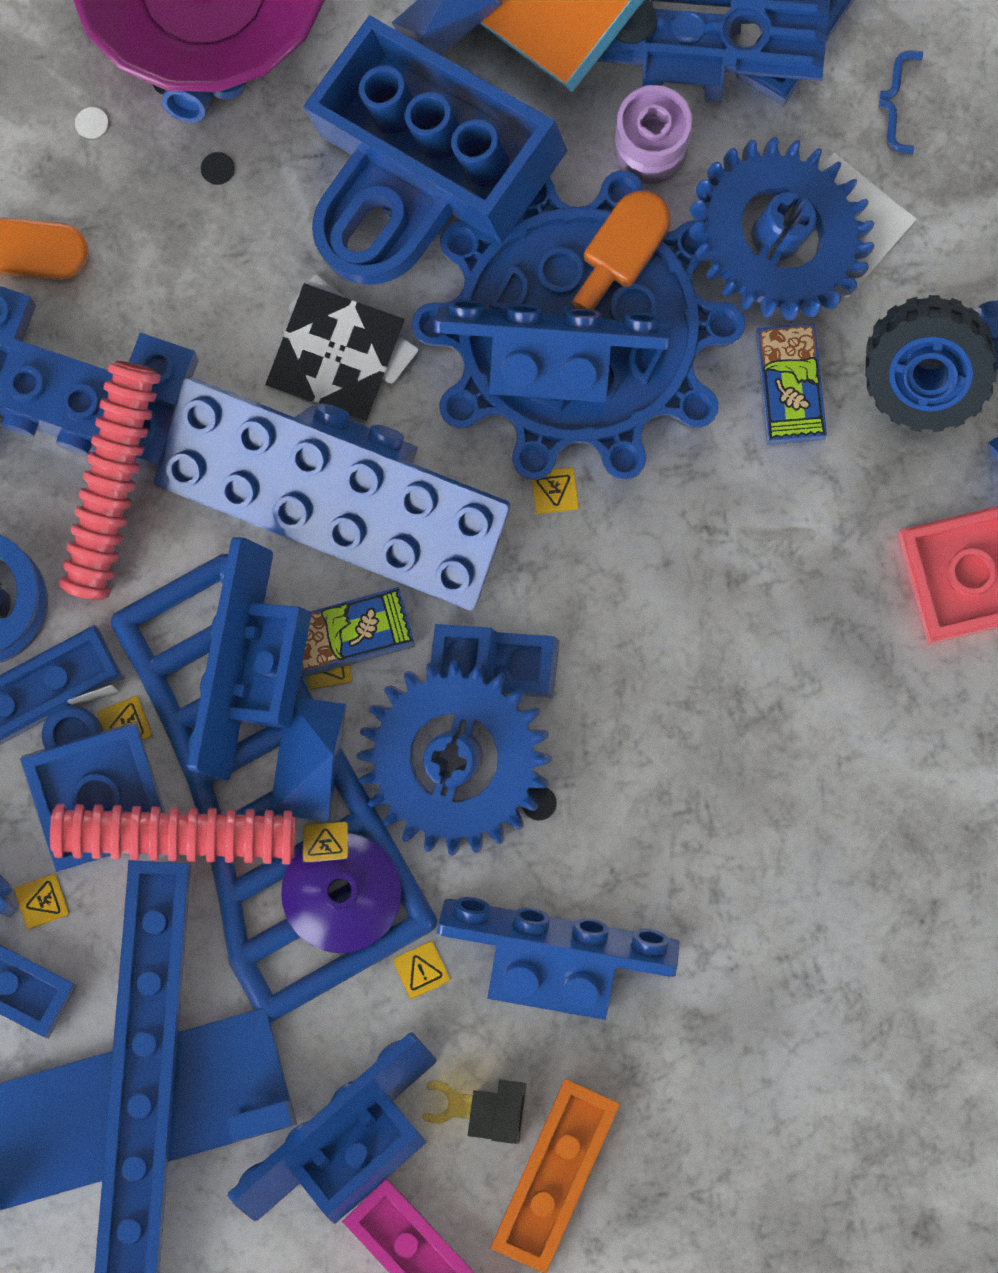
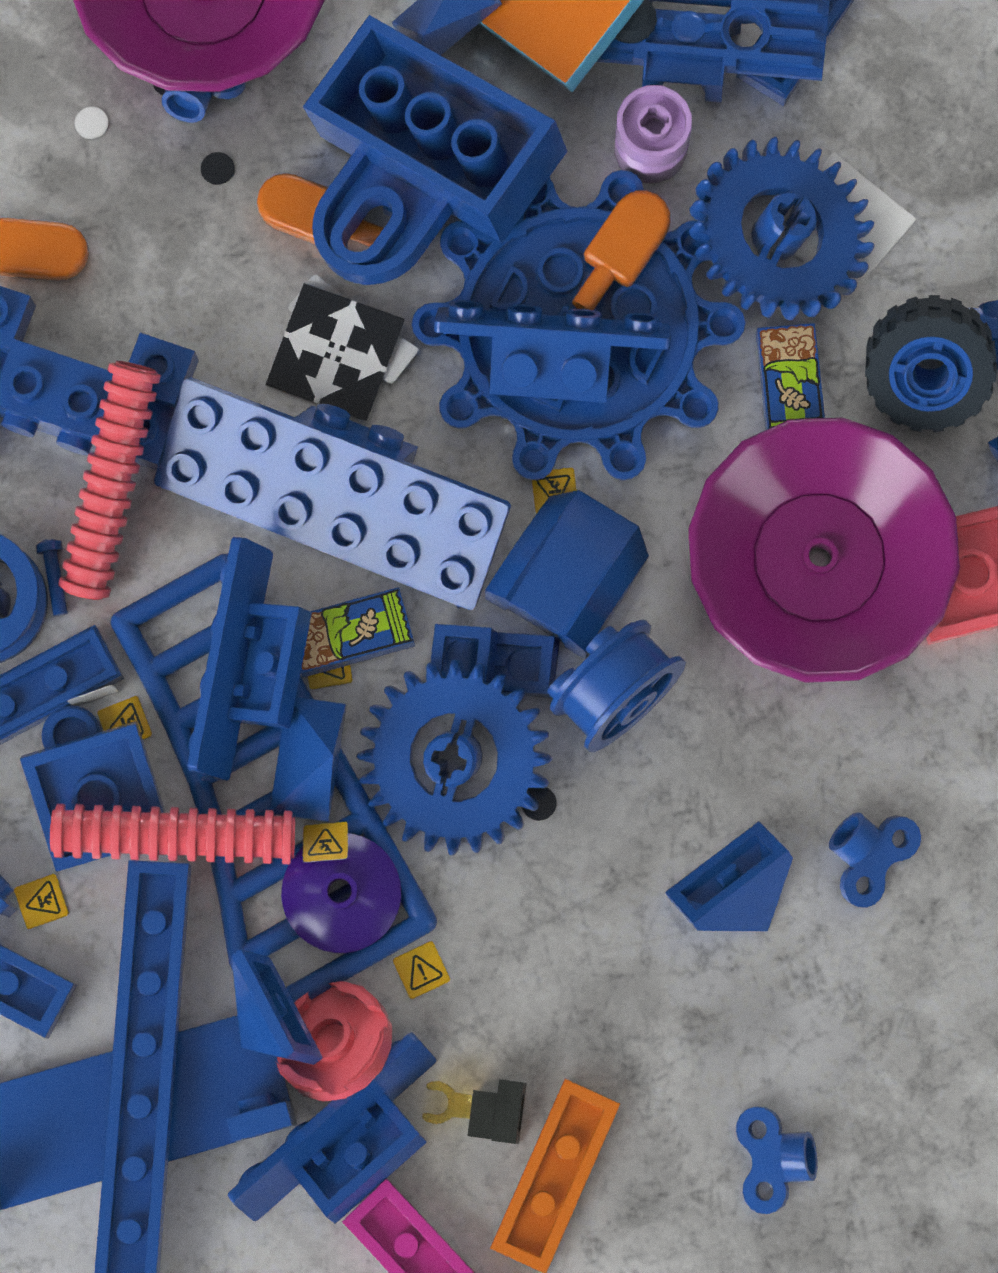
(50, 551): none -> blue piece
(267, 1012): none -> blue slope
(290, 204): none -> orange piece
(352, 1038): none -> coral tile
(554, 959): blue bracket -> none
(570, 569): none -> blue slope
(615, 683): none -> blue wheel
(736, 885): none -> blue slope
(775, 1159): none -> blue piece
(834, 491): none -> magenta dish
(871, 853): none -> blue piece
(884, 95): blue piece -> none

